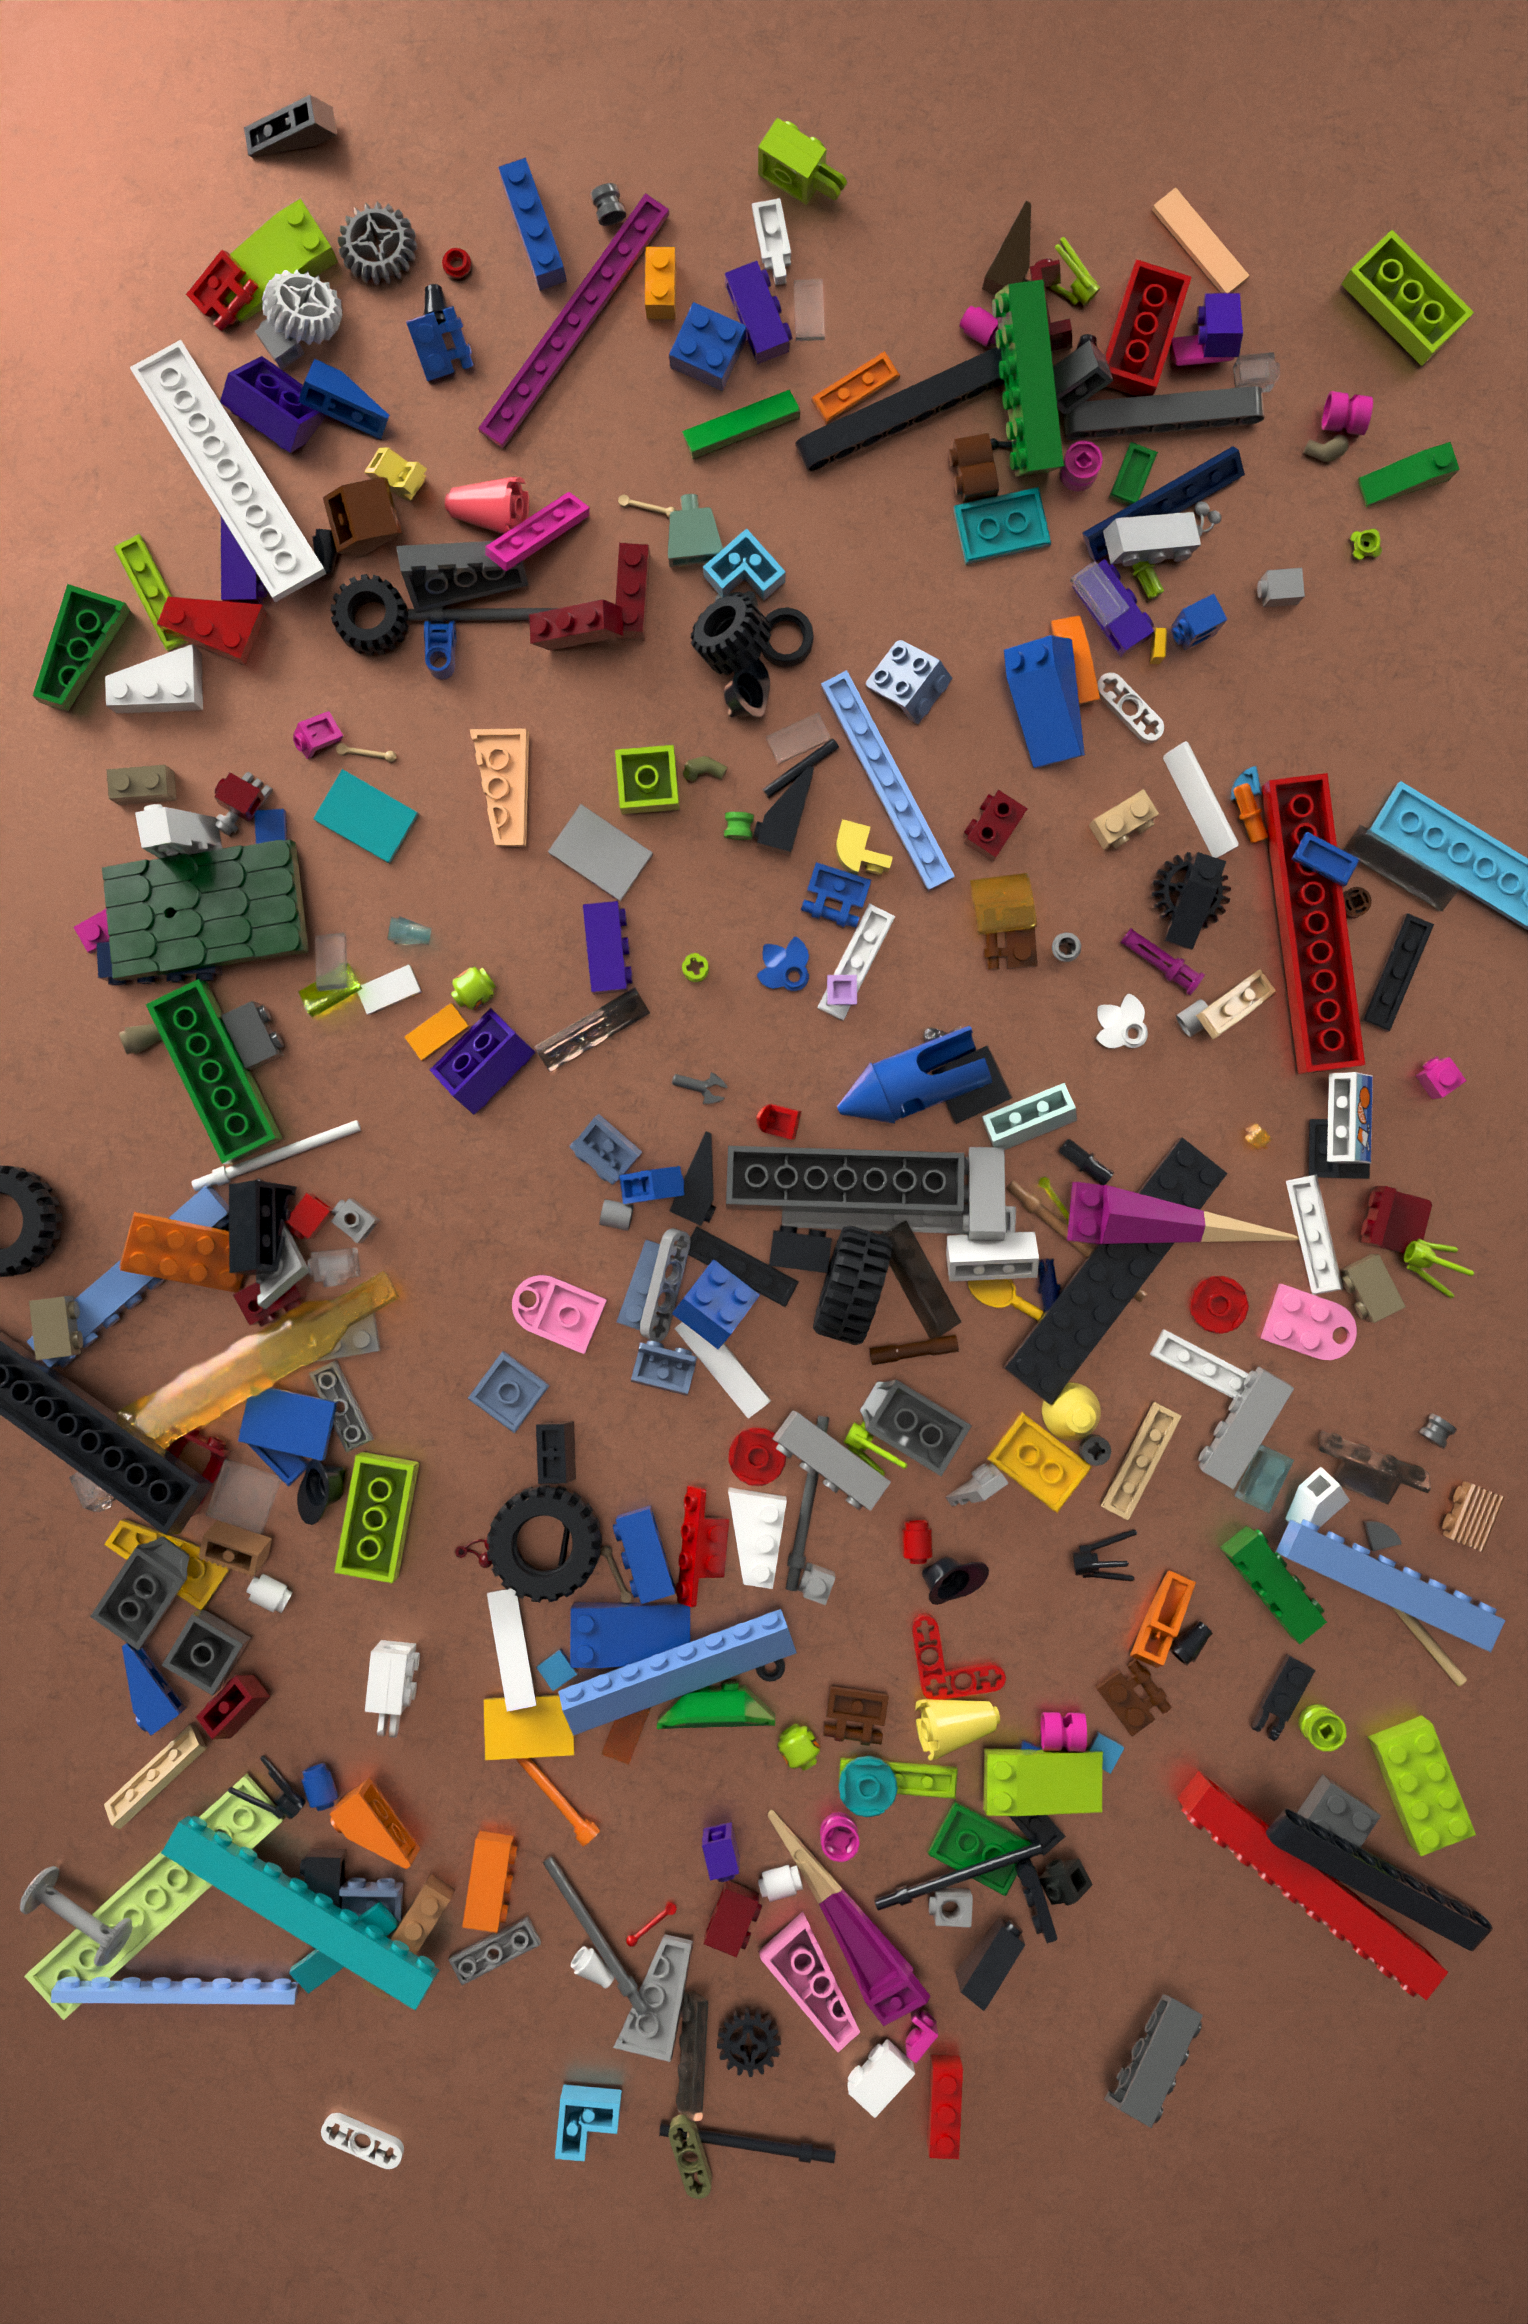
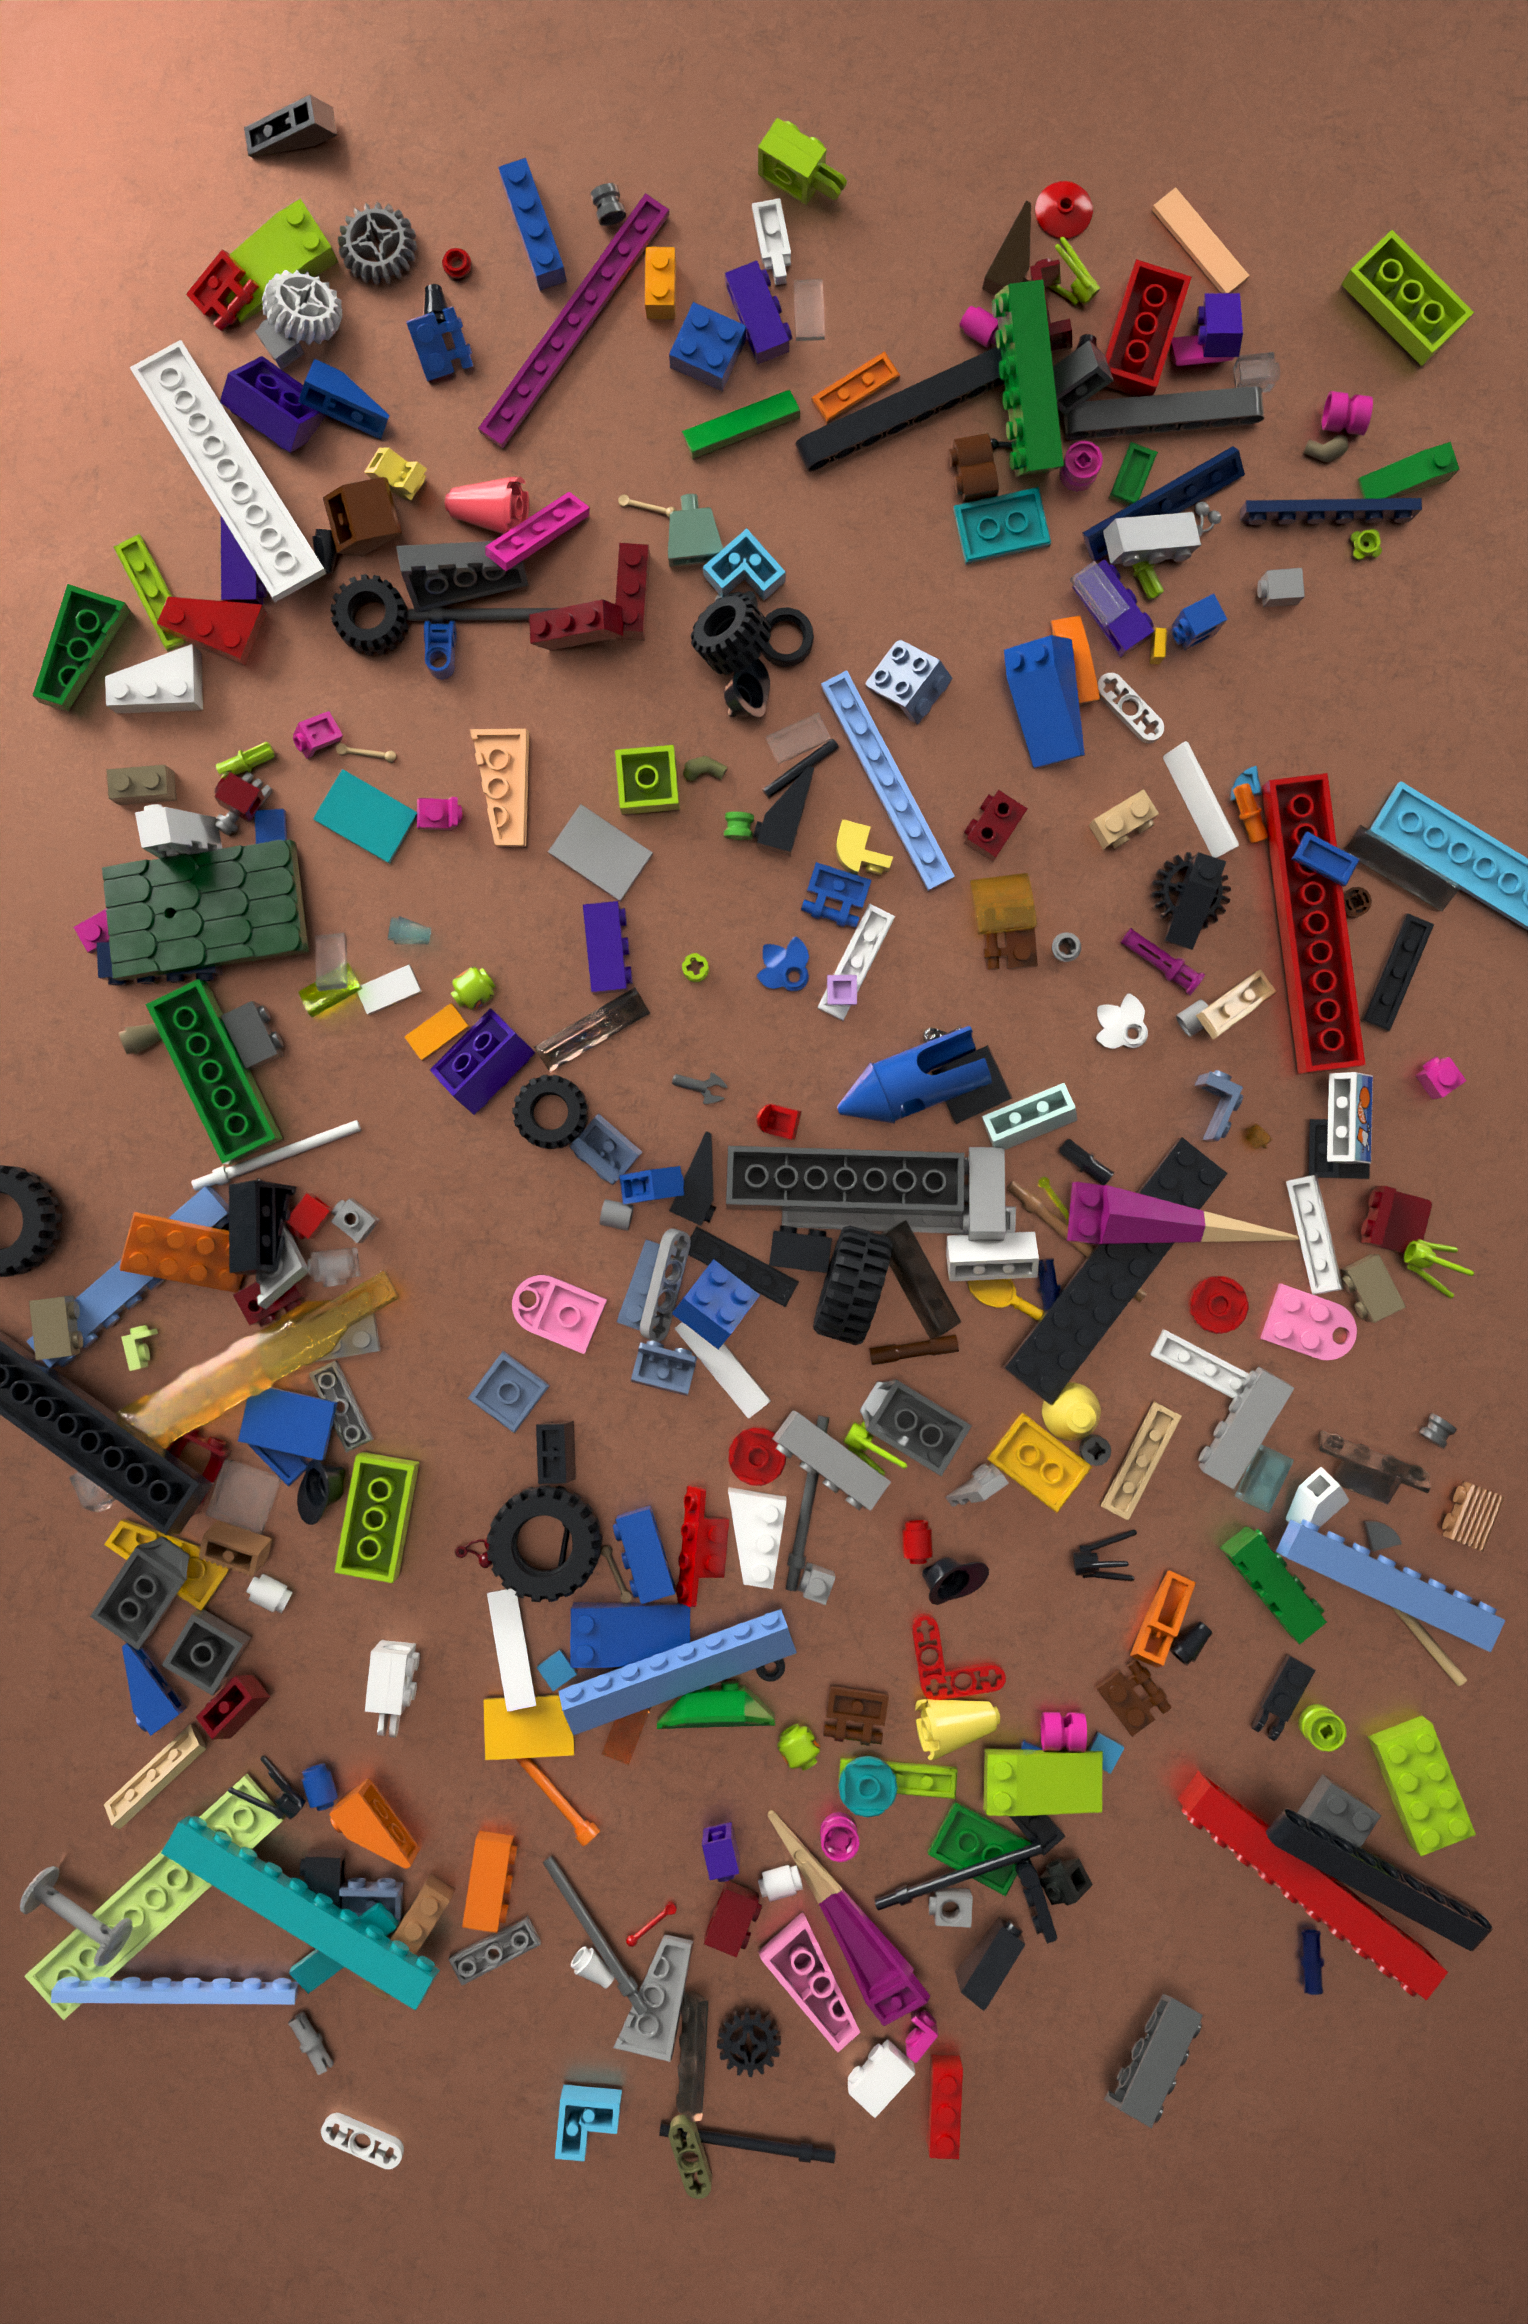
(135, 1351): none -> yellowish green bracket
(246, 760): none -> lime axle
(311, 2043): none -> light grey pin
(438, 813): none -> dark pink bracket
(526, 1103): none -> black tyre
(1059, 221): none -> red dish
(1231, 1099): none -> sand blue bracket
(1312, 1961): none -> clear blue pin
(1341, 510): none -> dark blue plate

